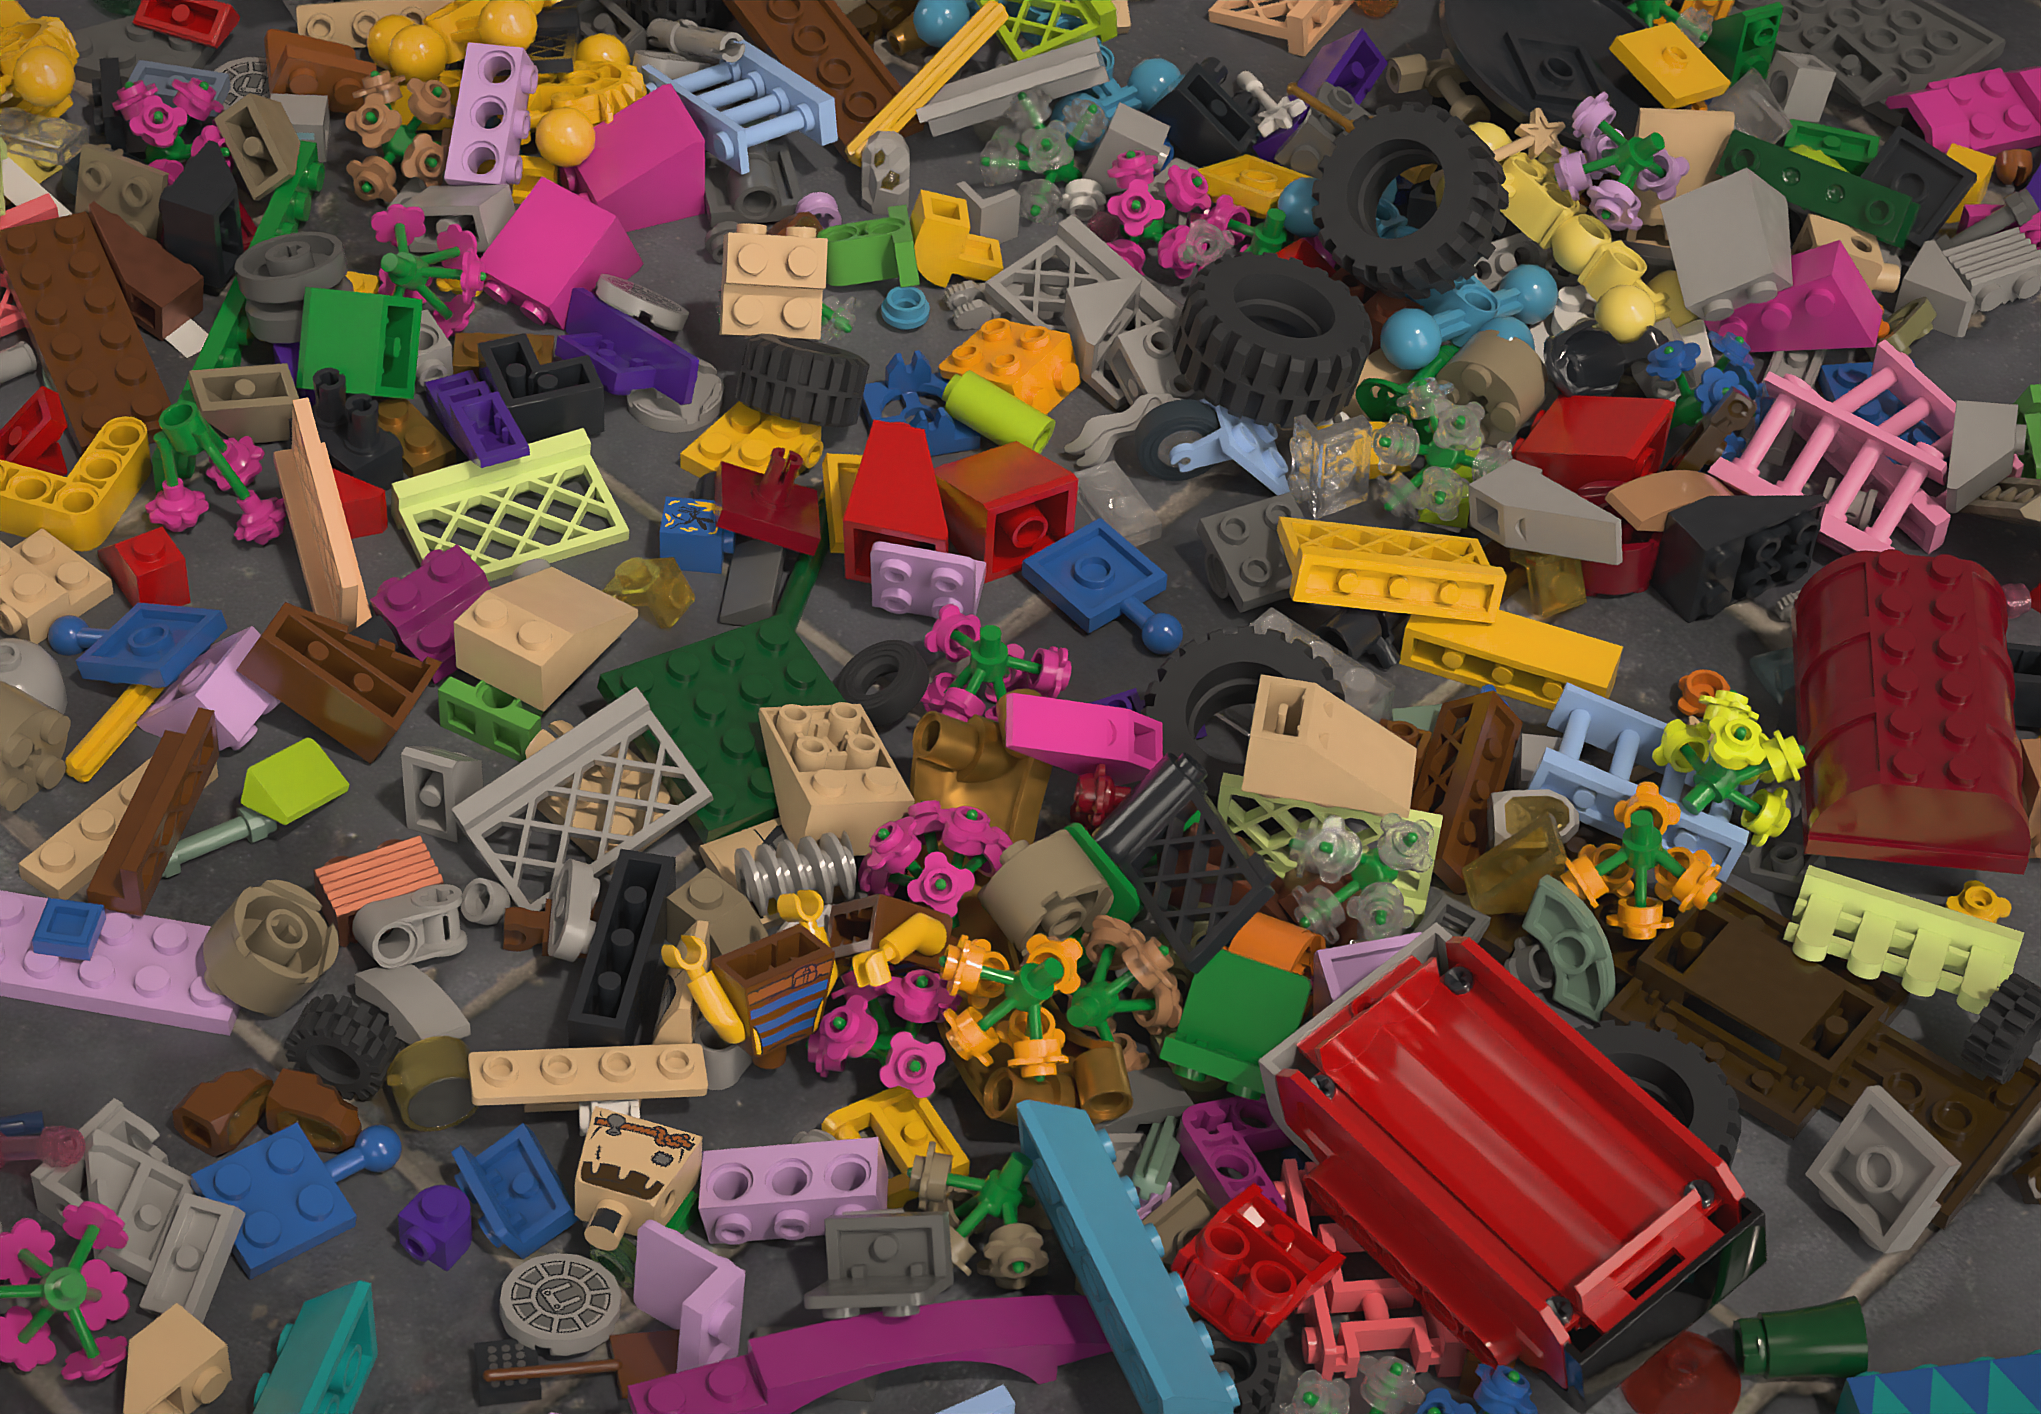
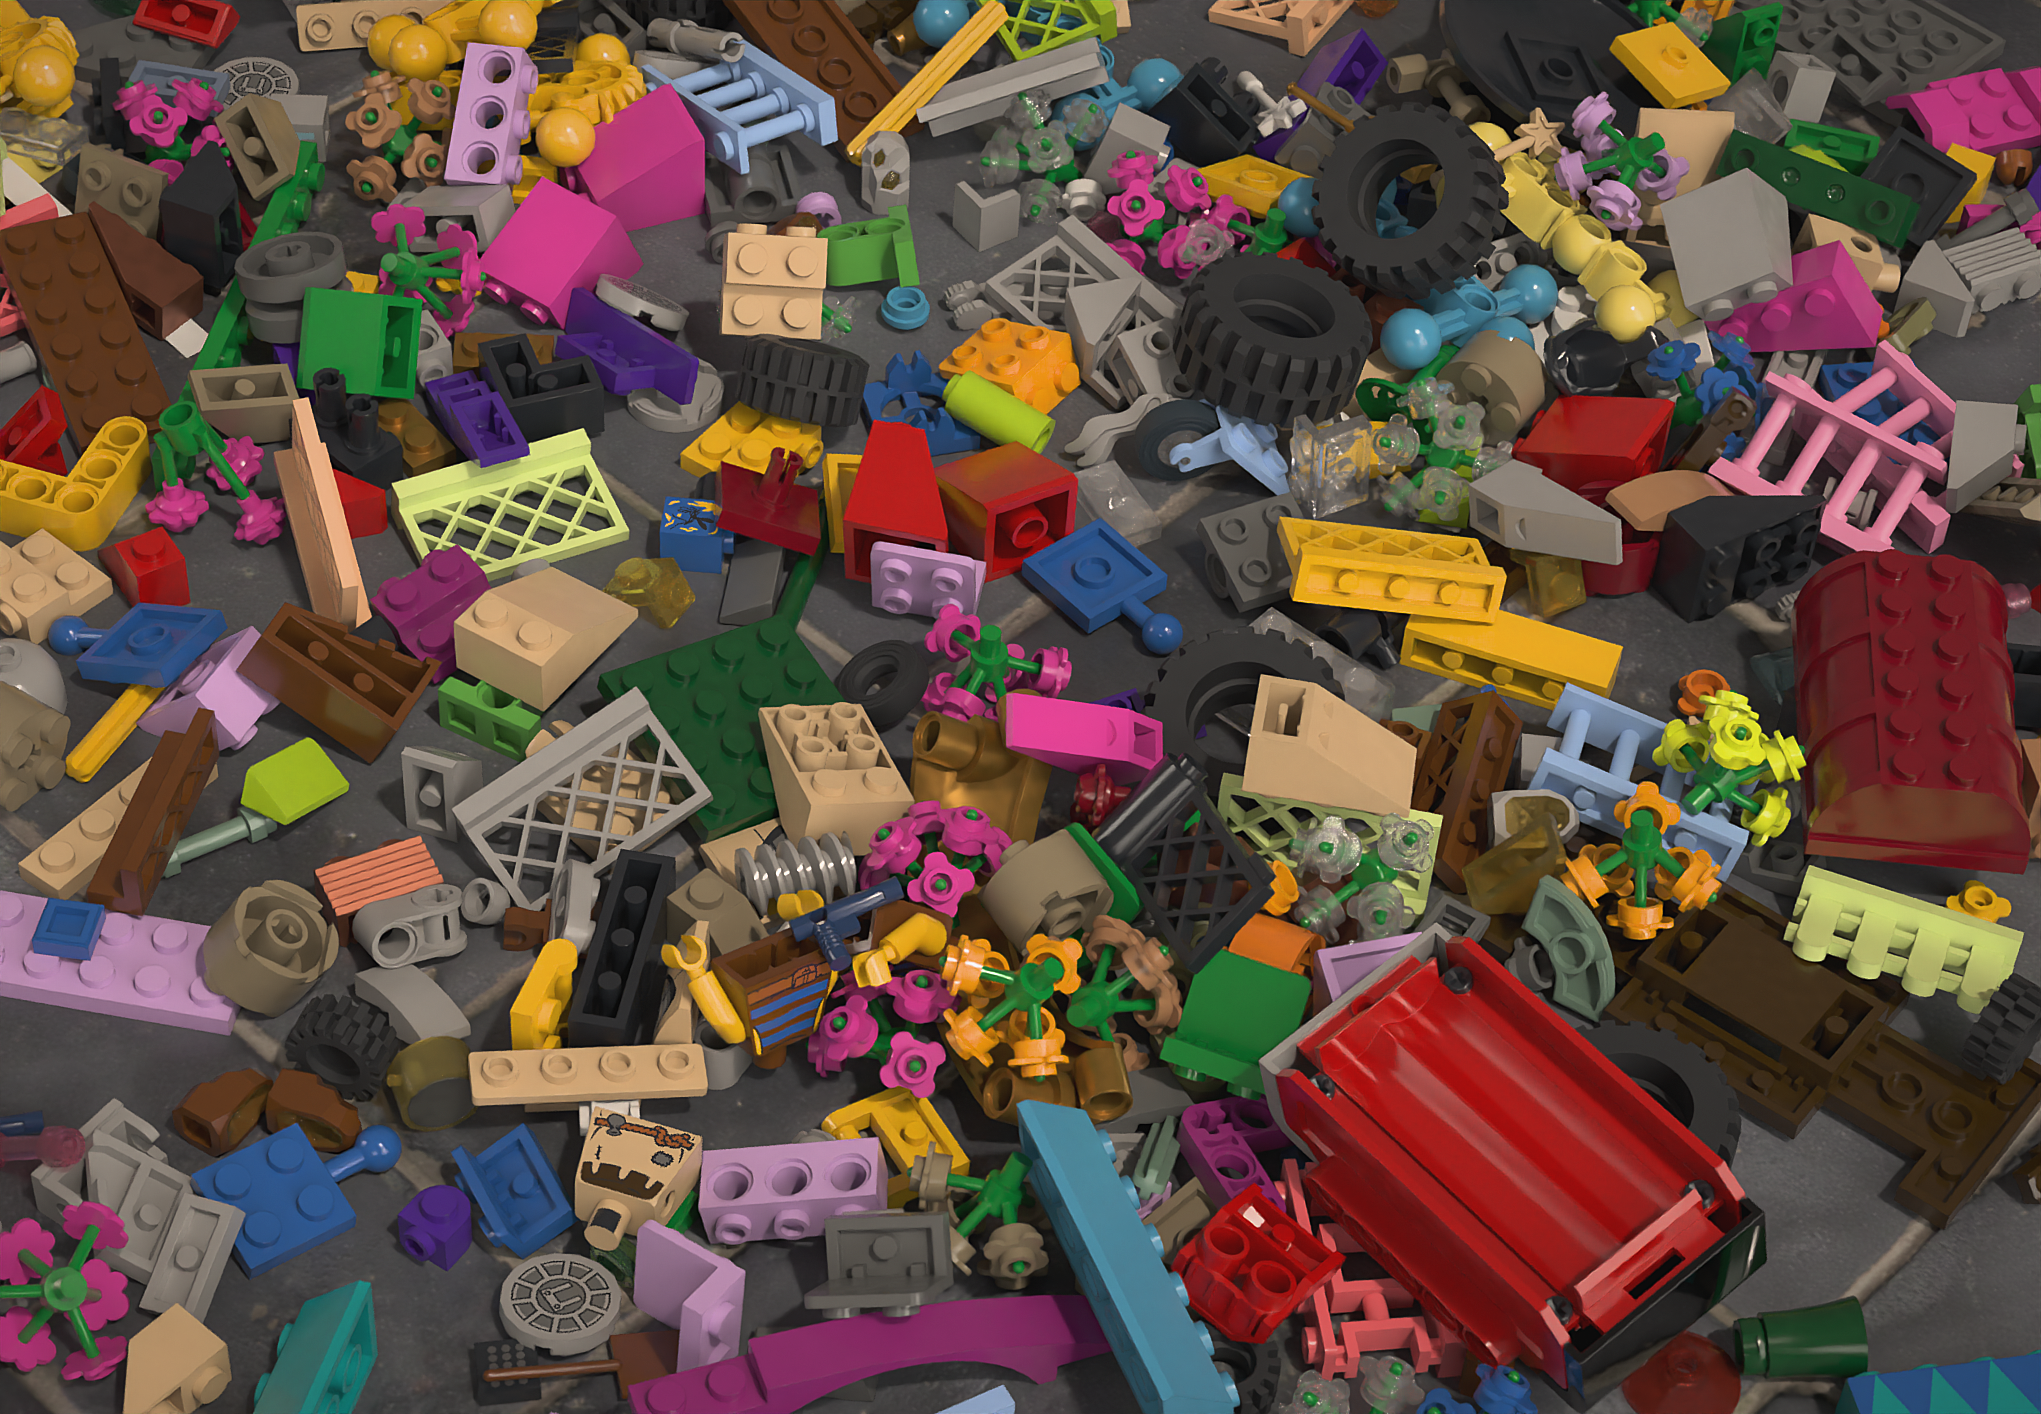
(315, 67): dark orange bracket -> none
(545, 999): none -> yellow plate
(843, 921): none -> dark blue hose
(944, 243): yellow brick -> none
(1284, 887): none -> light orange plate
(1883, 1172): light grey plate -> none

